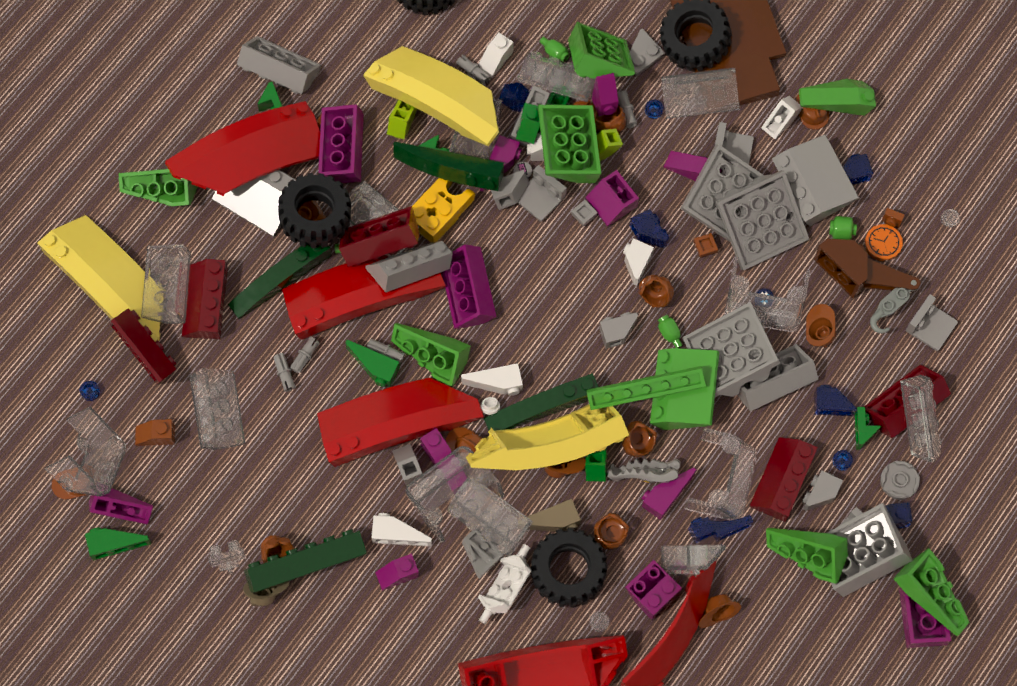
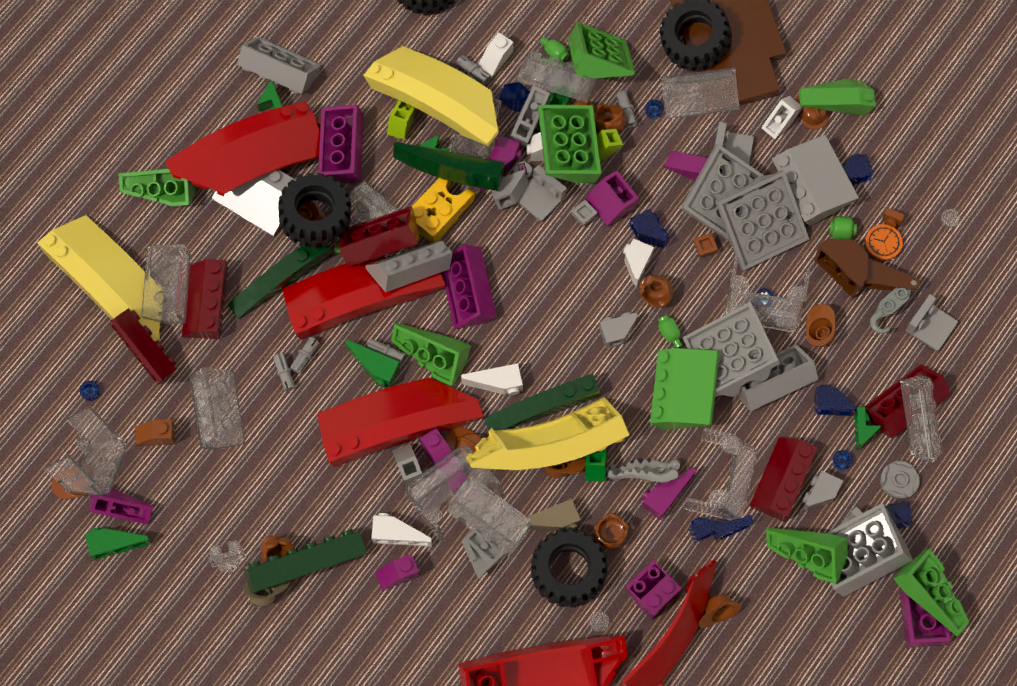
(490, 406): white plate -> none
(499, 596): white plate -> none
(528, 124): green slope -> none
(605, 94): magenta slope -> none
(639, 441): dark orange hair -> none
(644, 52): light grey wing -> none
(646, 388): bright green plate -> none
(689, 558): clear slope -> none

